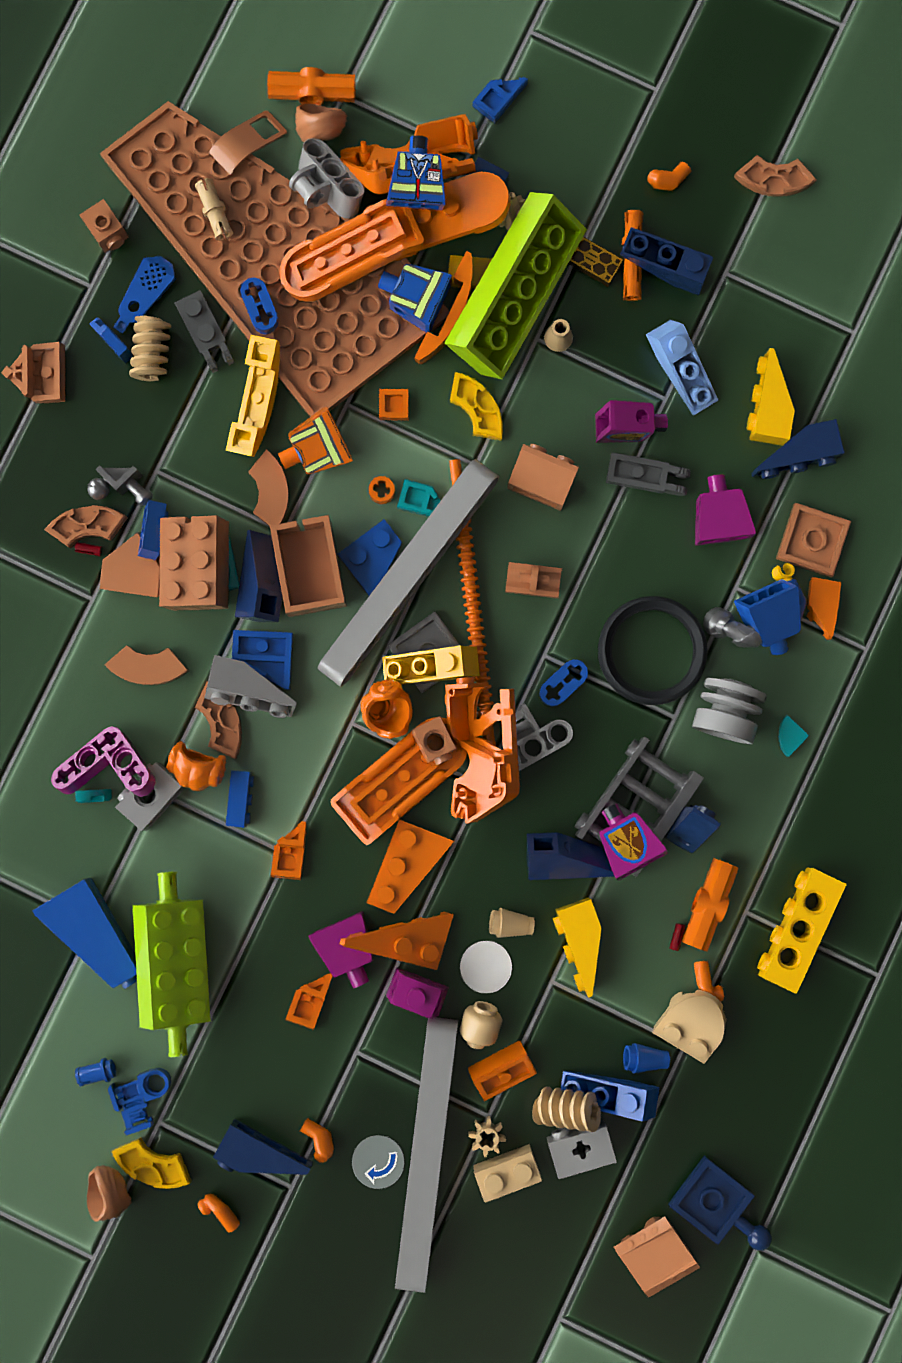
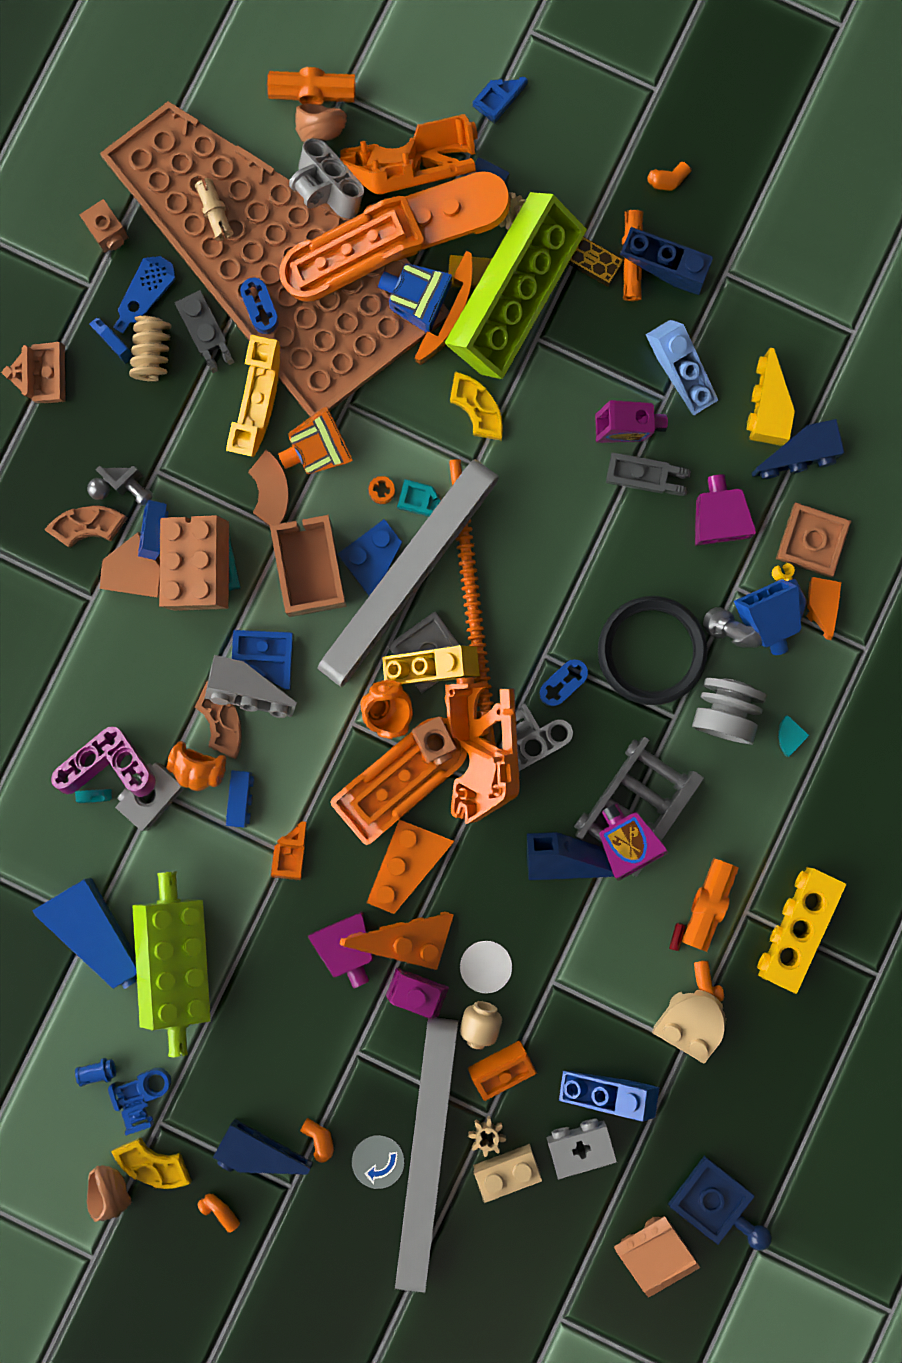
(88, 549): dark red piece -> none
(146, 669): nougat tile -> none
(242, 142): nougat piece -> none
(259, 585): dark blue slope -> none
(309, 1002): orange slope -> none
(393, 404): orange tile -> none
(417, 178): torso -> none
(509, 923): tan cone -> none
(533, 580): nougat hips -> none
(542, 476): nougat slope -> none
(558, 341): tan cone -> none
(567, 1109): tan piece -> none
(582, 933): yellow slope -> none
(644, 1058): blue cone -> none
(692, 827): dark blue slope -> none
(775, 179): nougat tile -> none

